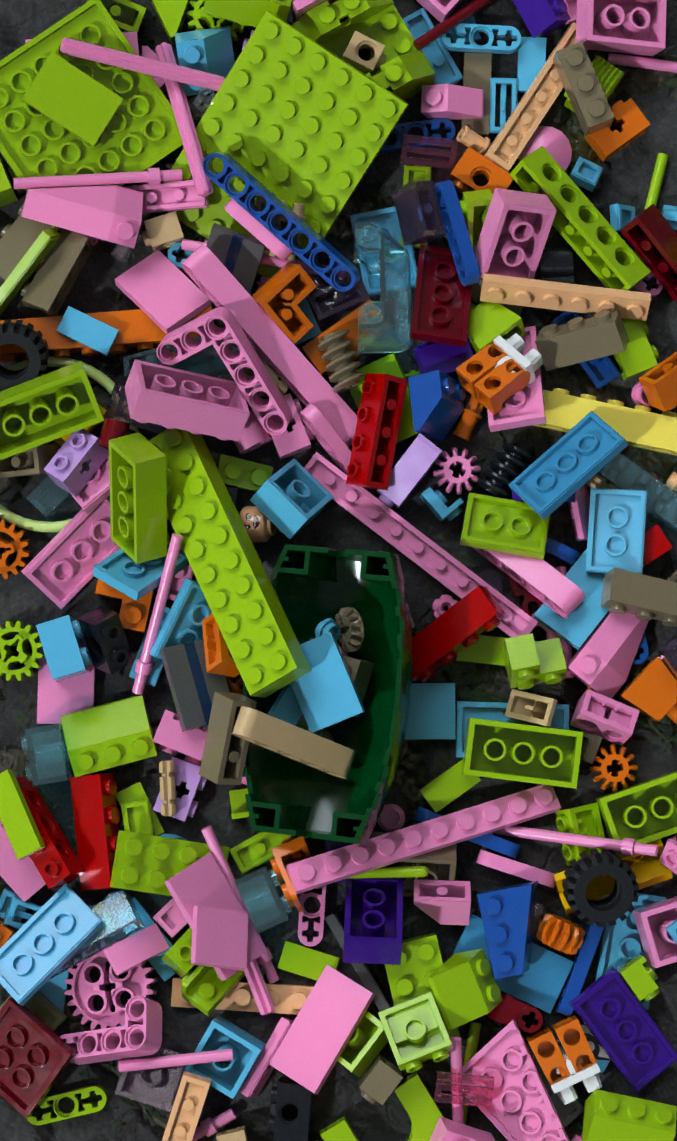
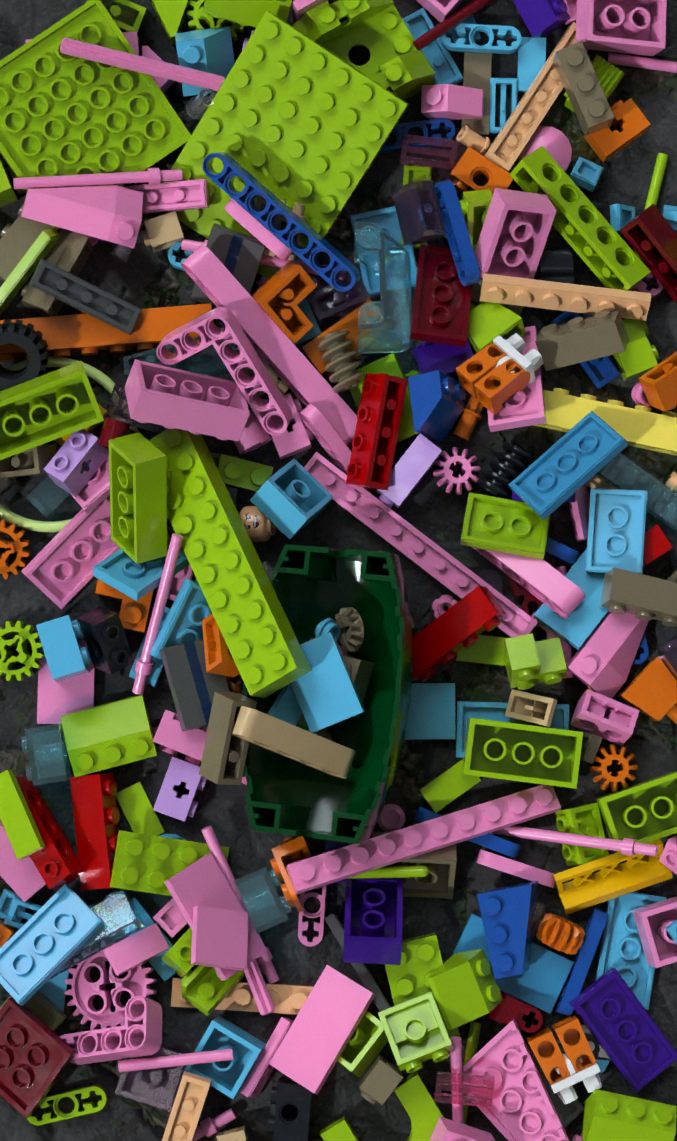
(72, 99): lime tile -> none
(85, 297): none -> dark grey tile
(87, 331): medium azure tile -> none
(137, 817): lime tile -> none
(162, 292): bright pink tile -> none
(167, 788): tan axle -> none
(185, 125): bright pink axle -> none
(238, 803): lime panel -> none
(256, 850): lime tile -> none
(305, 960): lime tile -> none
(360, 42): tan brick -> none
(436, 503): medium azure bracket -> none
(444, 900): bright pink slope -> none
(612, 906): black tyre -> none
(640, 978): lime brick -> none

